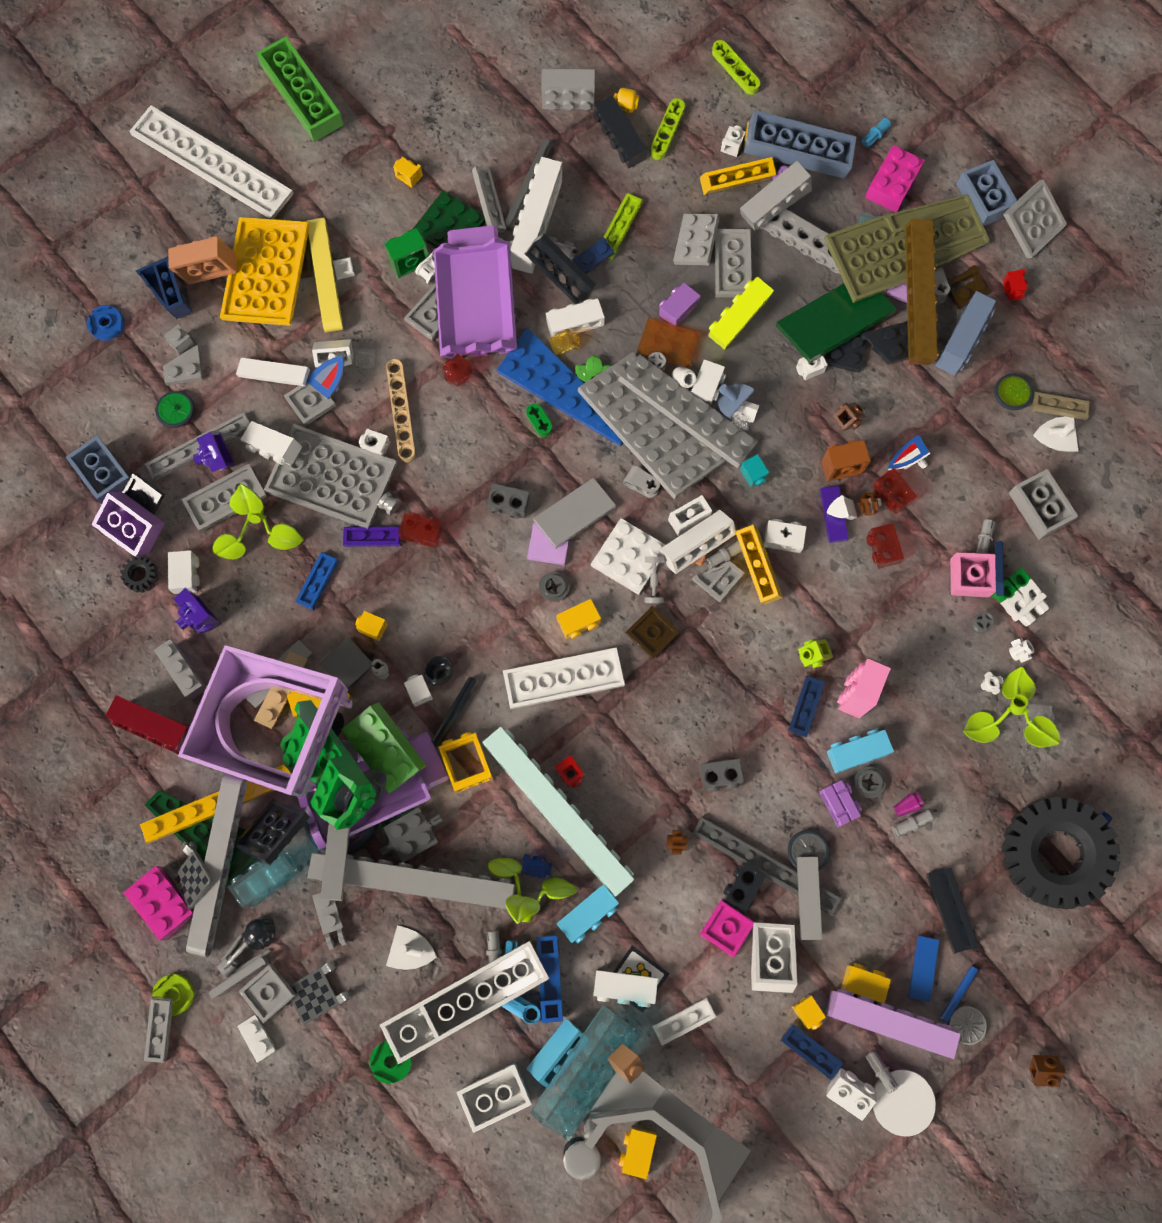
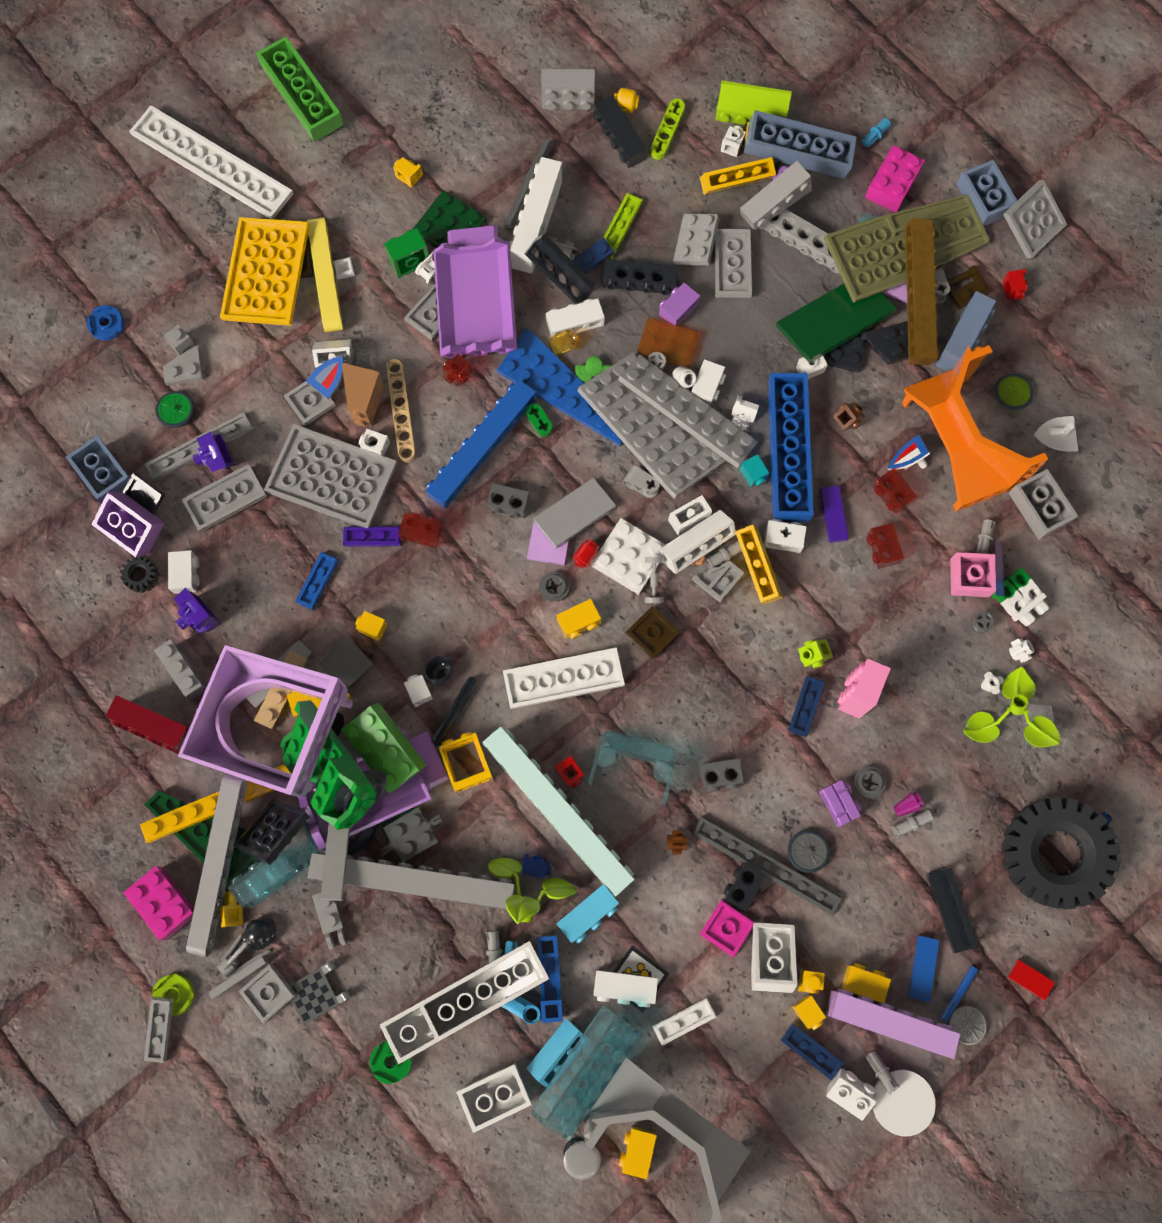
(166, 287): dark blue wedge -> none
(192, 877): dark grey flag -> none
(202, 260): nougat brick -> none
(231, 913): none -> yellow plate
(245, 502): lime plant -> none
(257, 1038): white plate -> none
(270, 443): white brick -> none
(273, 372): white tile -> none
(363, 393): none -> medium nougat slope
(380, 669): light grey pin -> none
(389, 503): light grey wheel -> none
(409, 950): white shield -> none
(481, 444): none -> blue brick
(488, 198): light grey plate -> none
(586, 554): none -> red brick
(626, 1063): medium nougat brick -> none
(647, 271): none -> black brick
(659, 754): none -> clear light blue windscreen
(732, 397): sand blue shield -> none
(739, 65): lime beam -> none
(740, 101): none -> lime slope
(740, 313): neon yellow brick -> none
(790, 447): none -> blue brick
(809, 898): light grey tile -> none
(811, 981): none -> yellow brick
(843, 508): white tile -> none
(845, 460): dark orange brick -> none
(859, 750): medium azure brick -> none
(869, 504): reddish brown gear -> none
(978, 464): none -> orange panel
(1031, 980): none -> red tile
(1046, 1070): reddish brown brick -> none
(1060, 405): dark tan tile -> none

